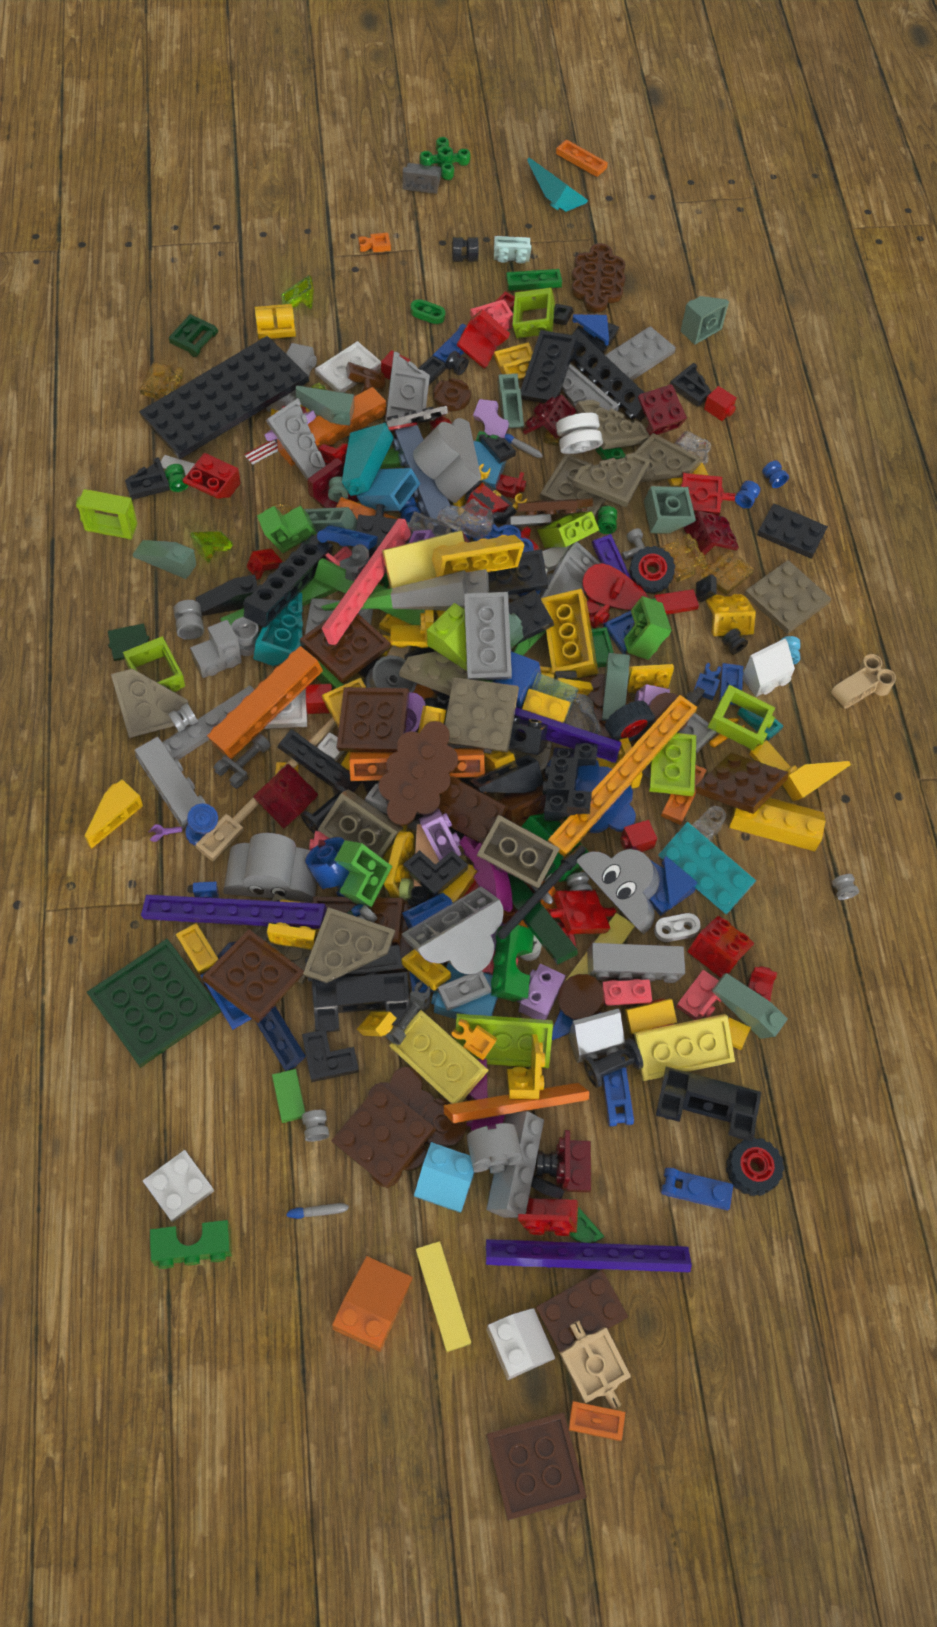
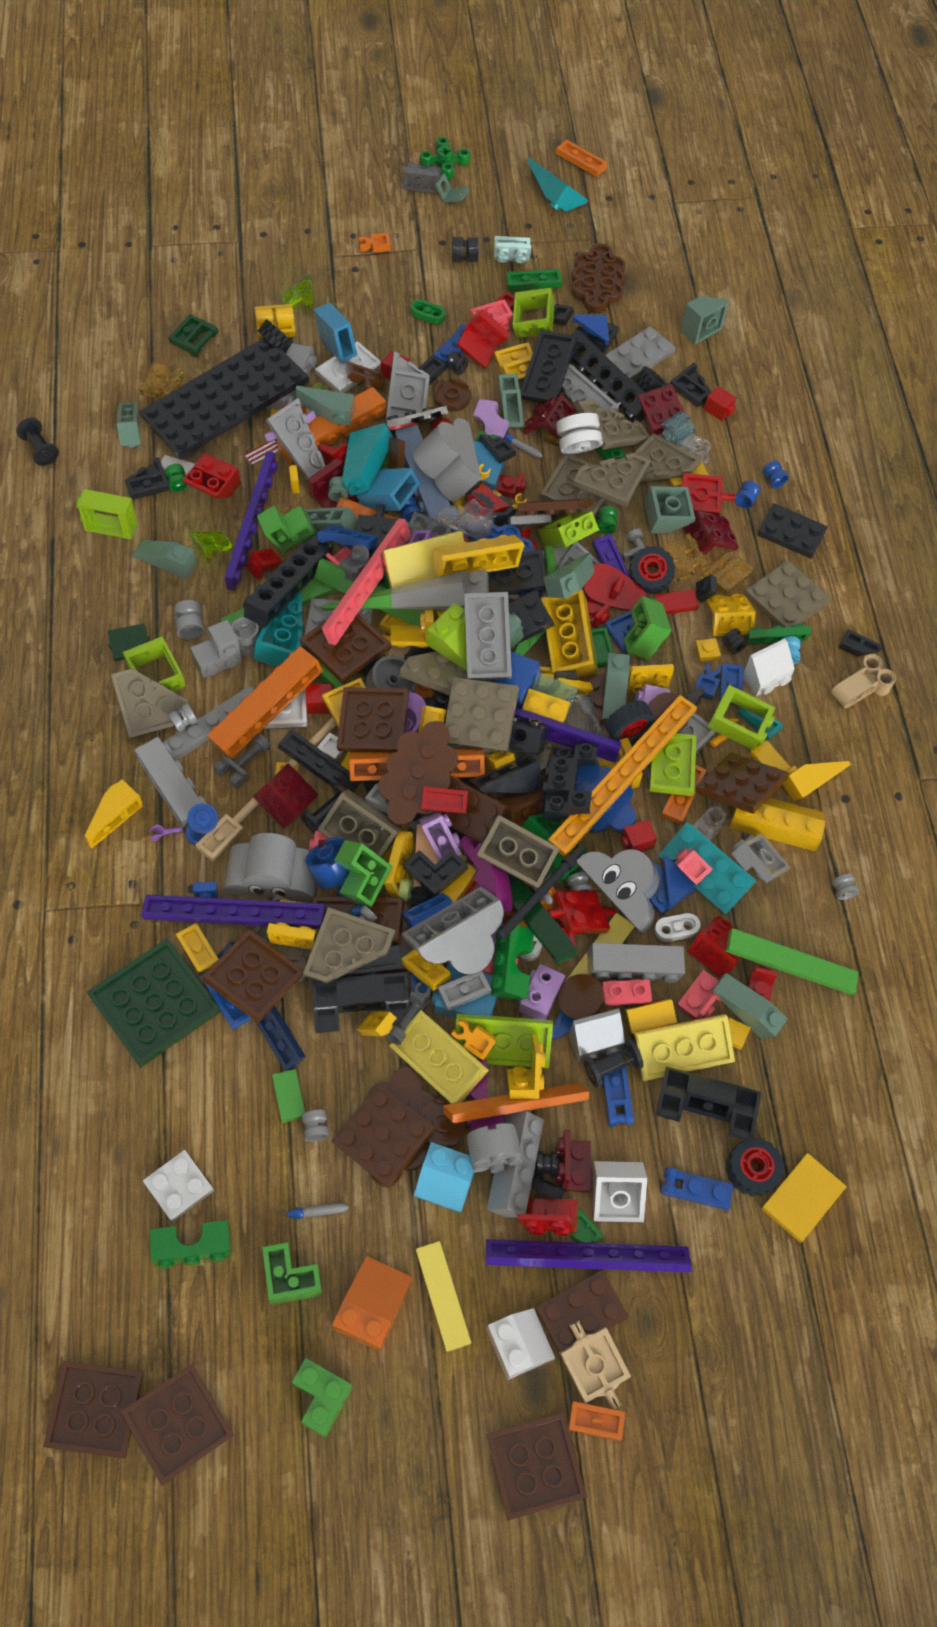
(44, 452): none -> black hose
(89, 1407): none -> reddish brown plate
(129, 424): none -> sand green slope
(176, 1424): none -> reddish brown plate
(227, 596): black slope -> none
(250, 525): none -> dark purple plate
(274, 335): none -> black tyre
(284, 1281): none -> bright green brick
(294, 479): none -> yellow tile
(327, 1064): black plate -> none
(328, 1393): none -> bright green brick
(335, 332): none -> dark azure brick
(396, 453): none -> reddish brown tile
(444, 800): none -> red tile
(450, 195): none -> sand green bracket
(549, 559): none -> bright green tile
(569, 578): none -> sand green slope
(619, 1191): none -> white slope
(649, 380): none -> black tyre
(678, 428): none -> clear light blue brick
(692, 865): none -> coral bracket
(707, 650): none -> yellow plate
(760, 855): none -> light grey plate
(775, 634): none -> green plate
(792, 961): none -> bright green tile
(804, 1198): none -> yellow tile
(858, 645): none -> black tile

